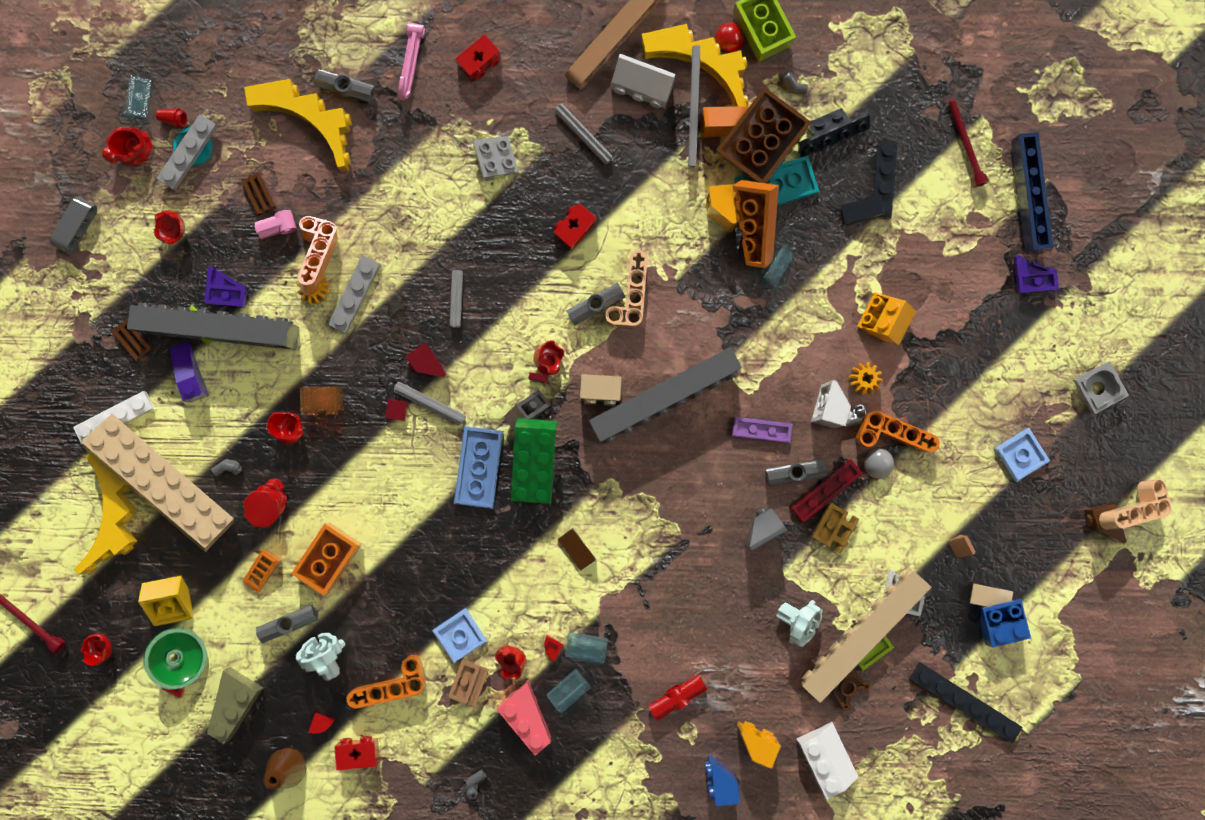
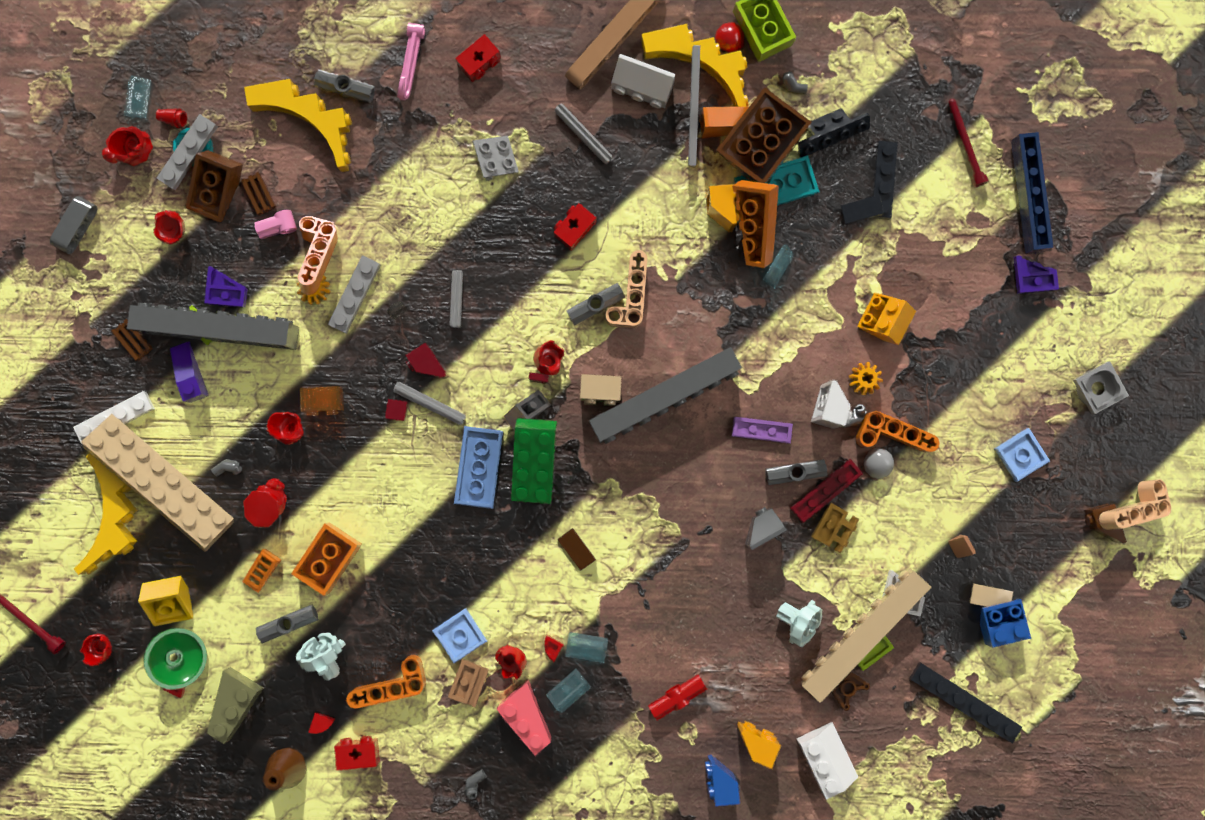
(213, 184): none -> reddish brown slope

